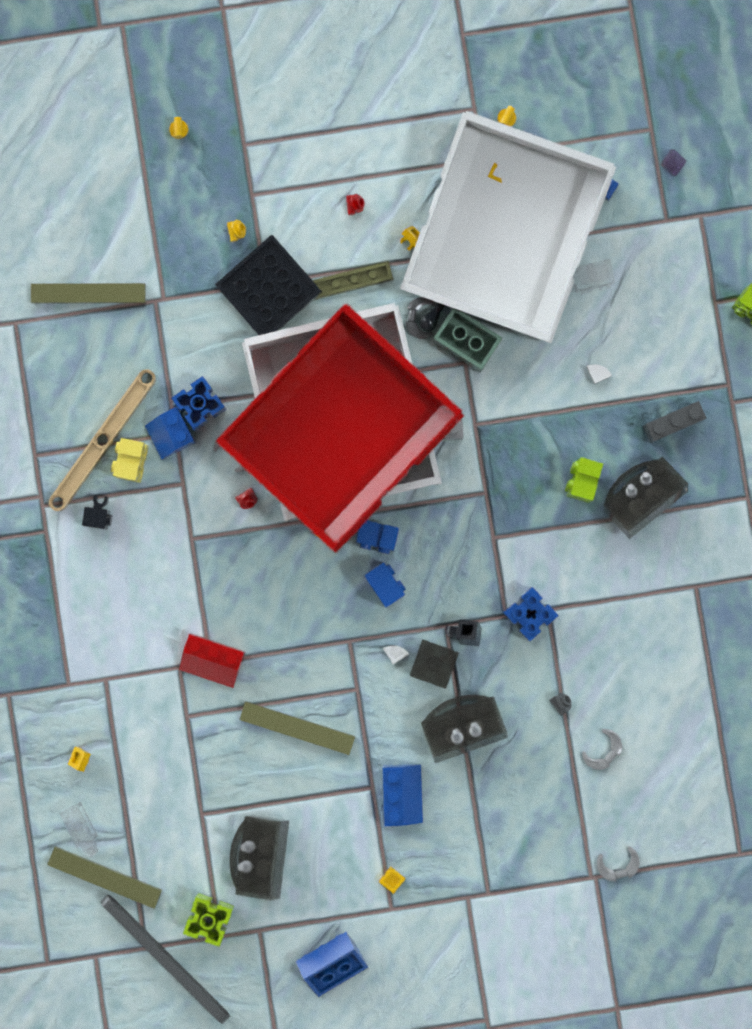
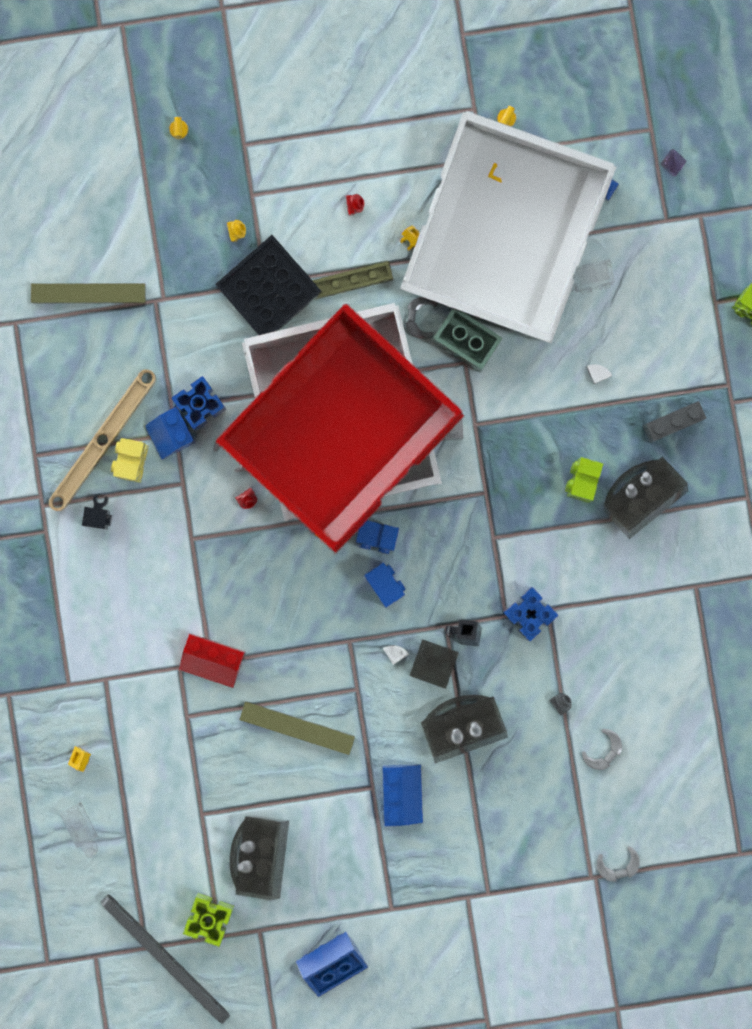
(104, 877): olive tile -> none
(392, 879): yellow tile -> none
(429, 320): black piece -> none

